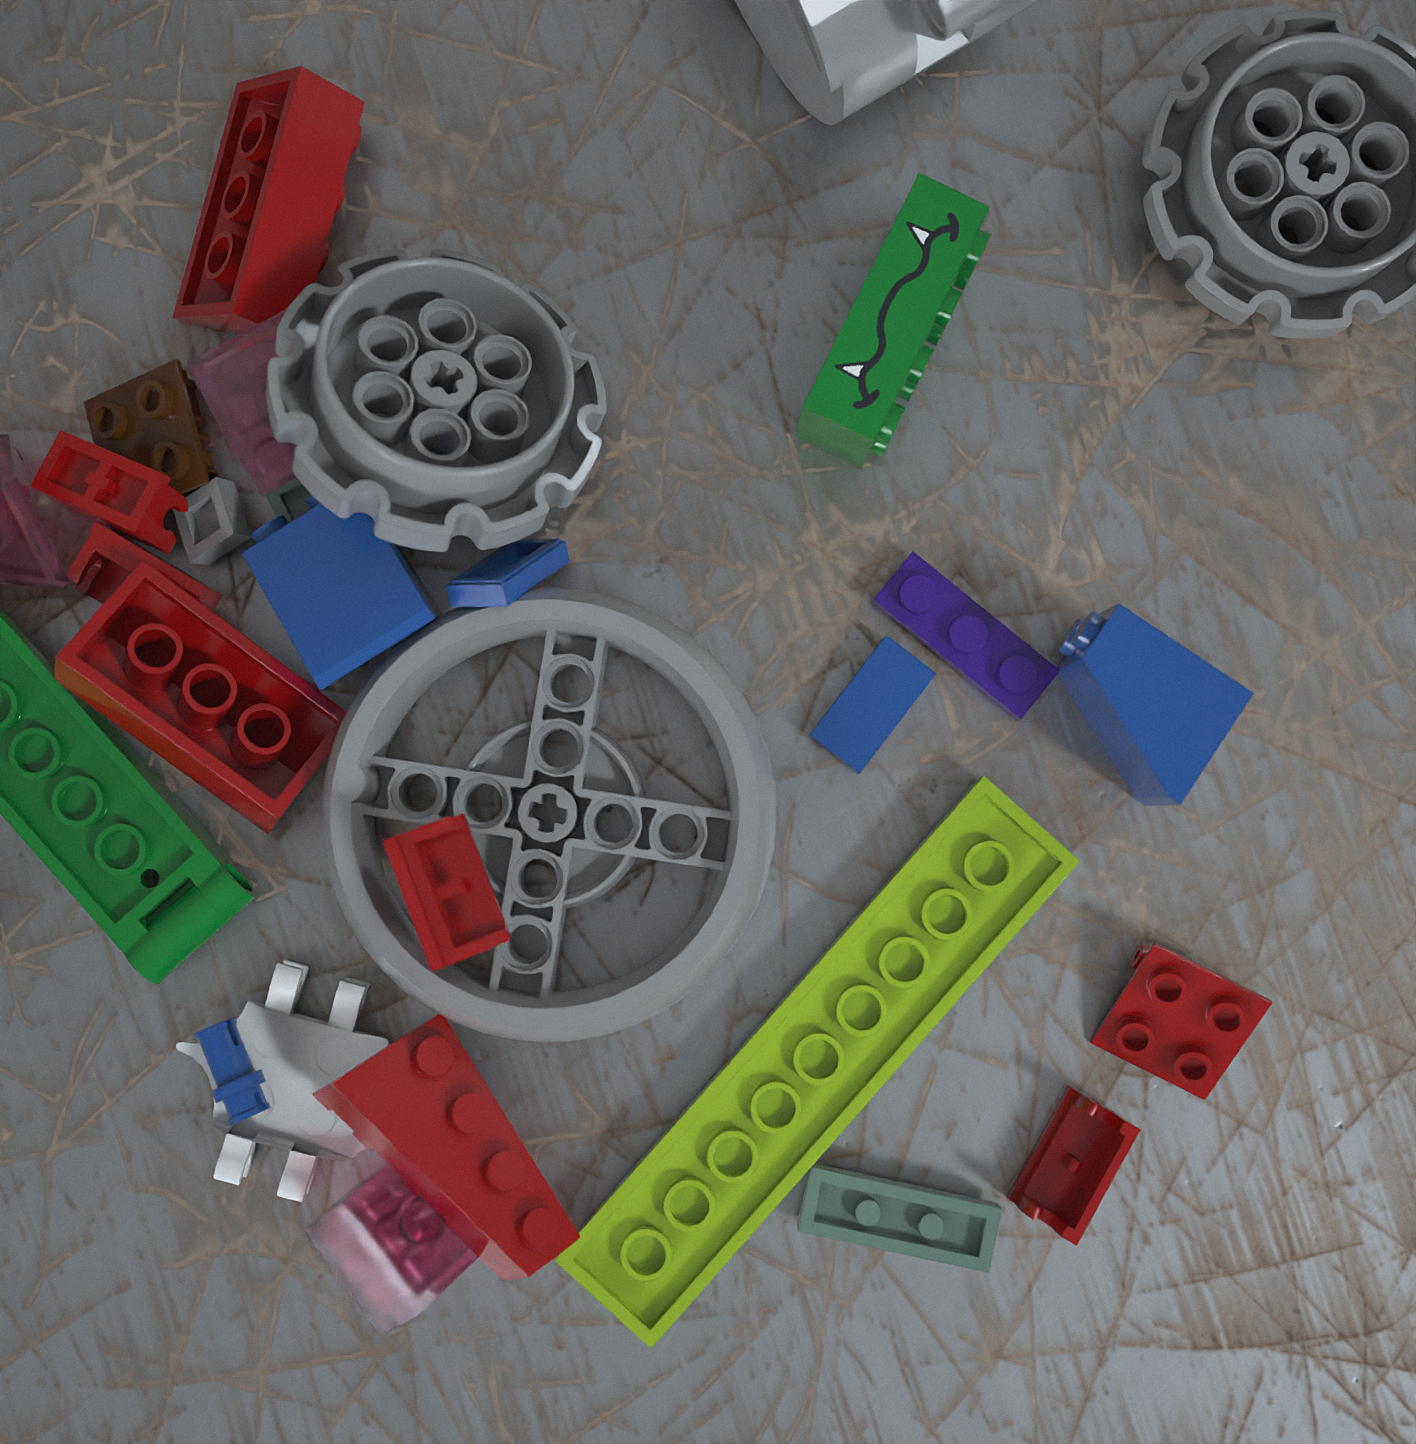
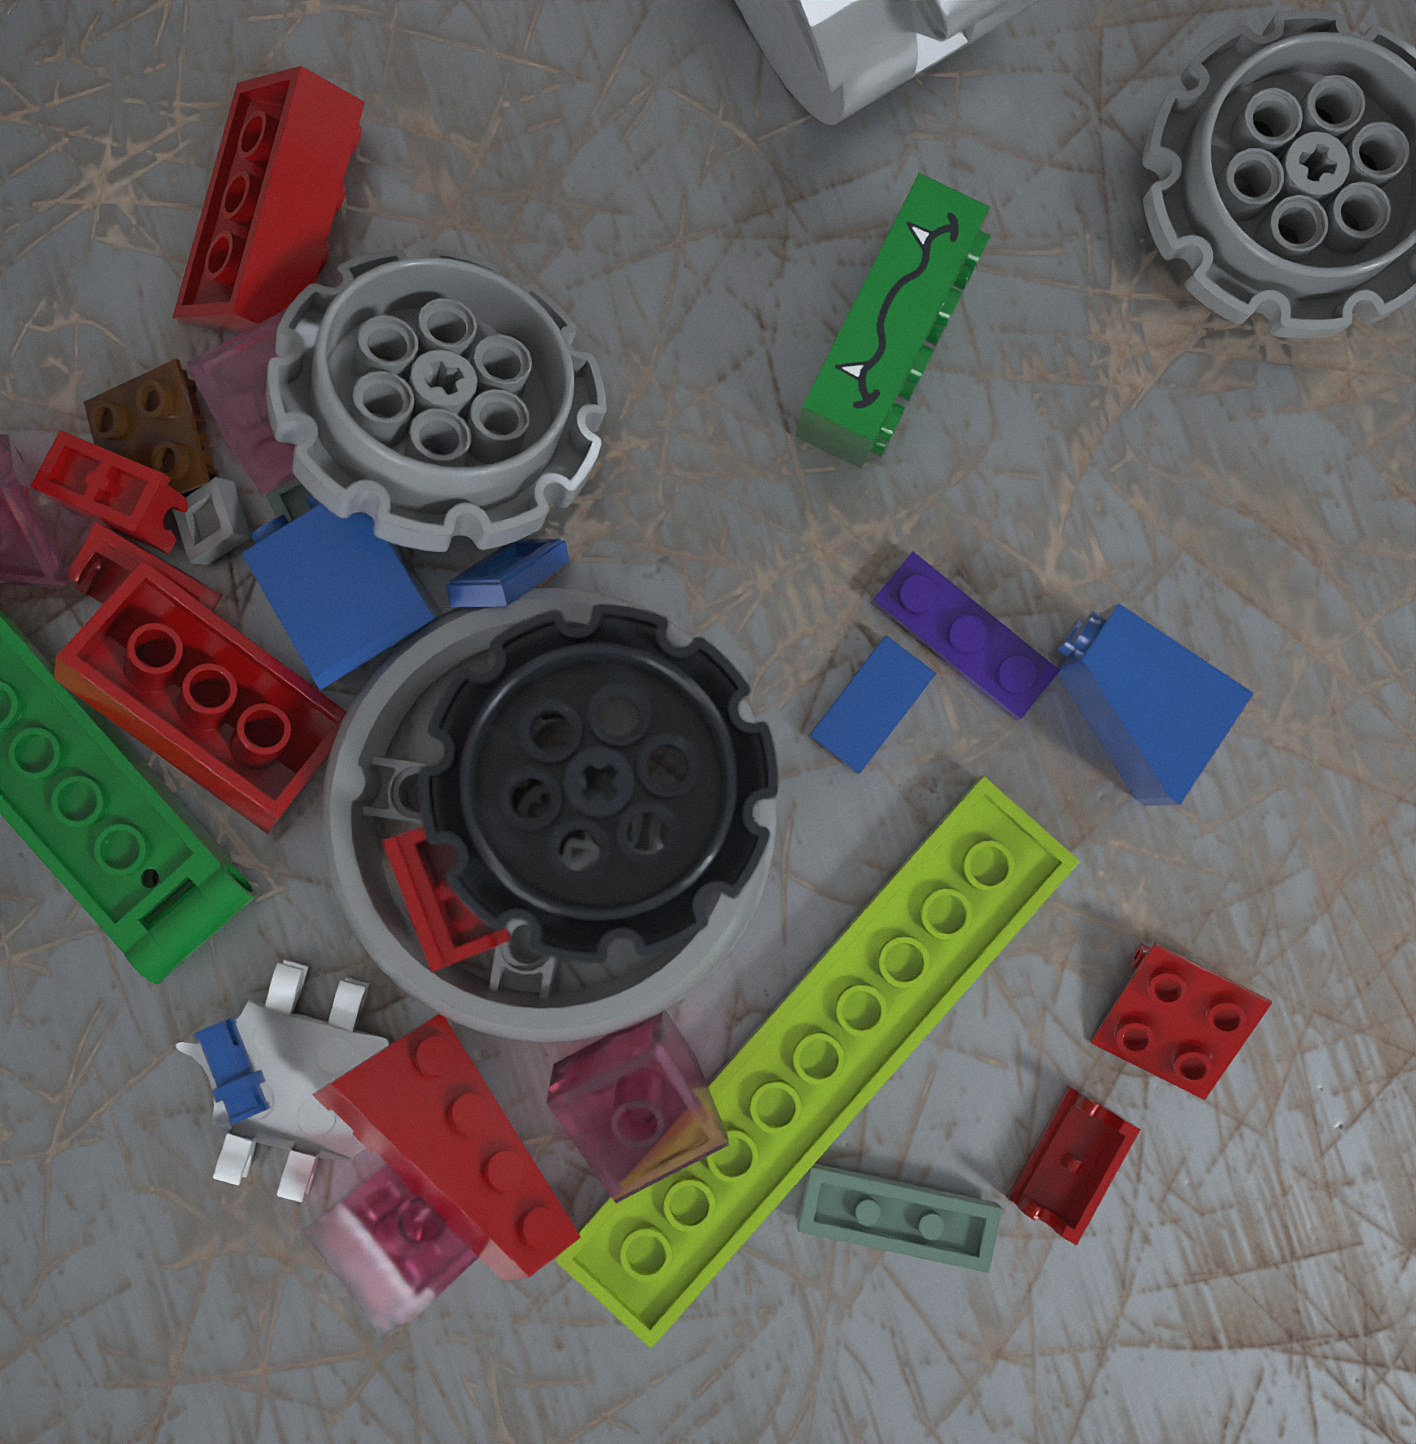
(514, 864): none -> black piece
(636, 1106): none -> clear pink slope

